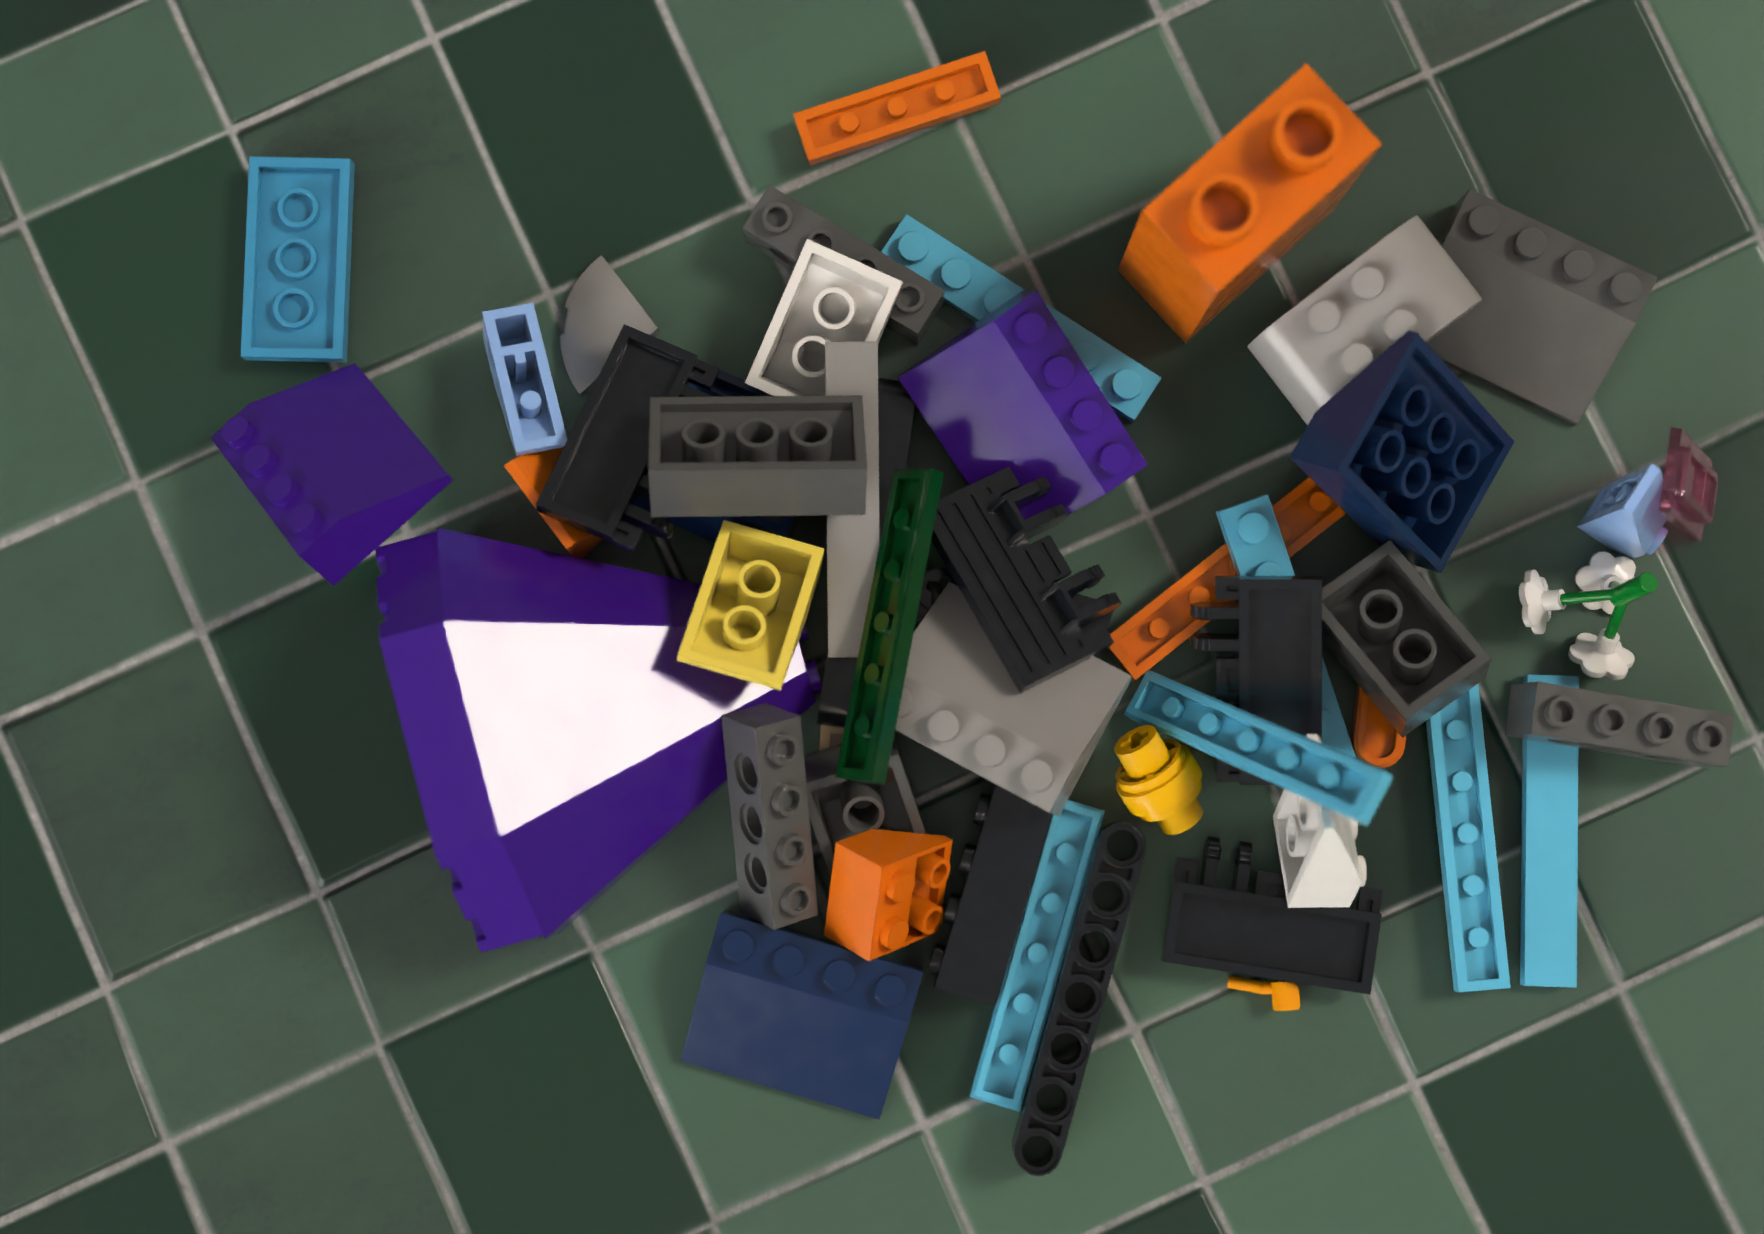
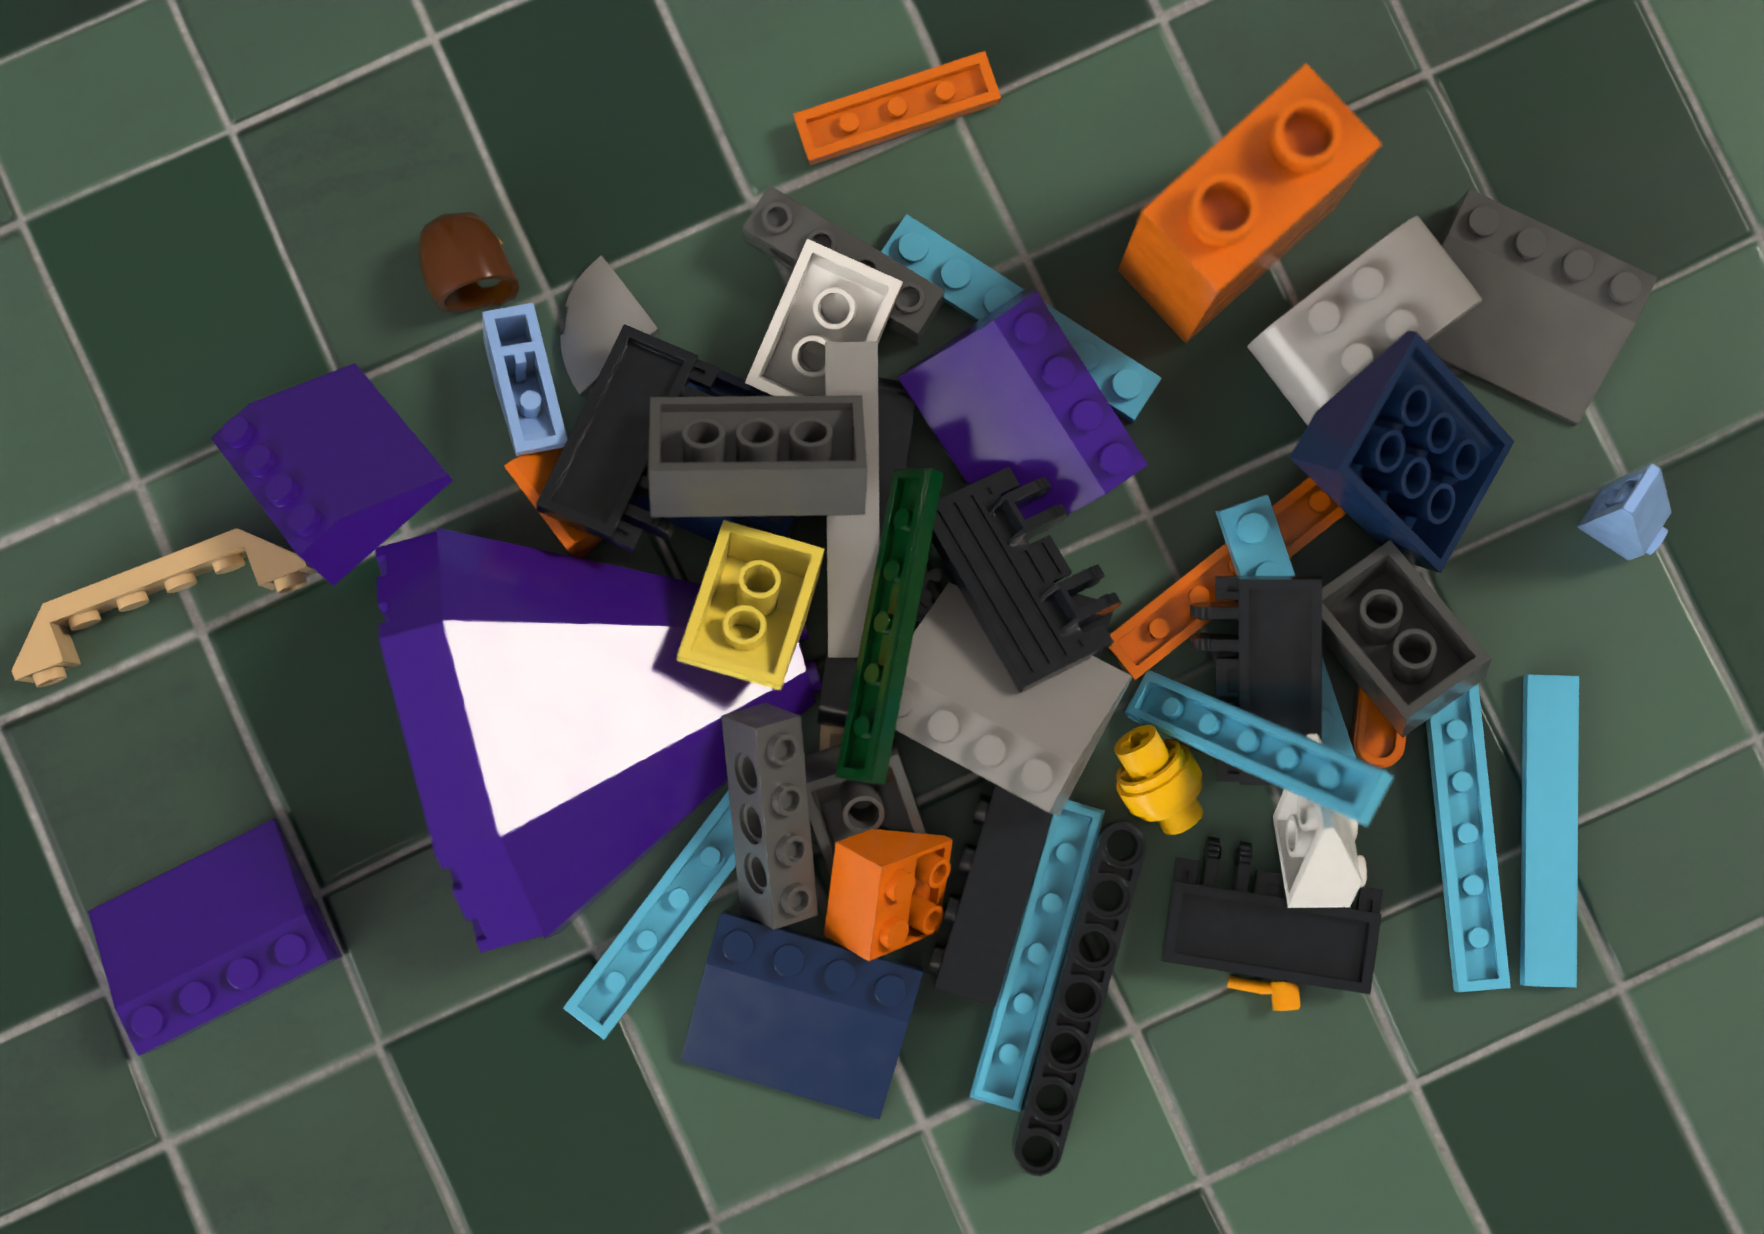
(49, 645): none -> tan slope
(210, 937): none -> dark purple slope
(297, 259): dark azure plate -> none
(457, 254): none -> reddish brown piece
(657, 925): none -> medium azure plate
(1605, 585): white plant -> none
(1619, 724): dark grey brick -> none
(1688, 486): clear pink piece -> none

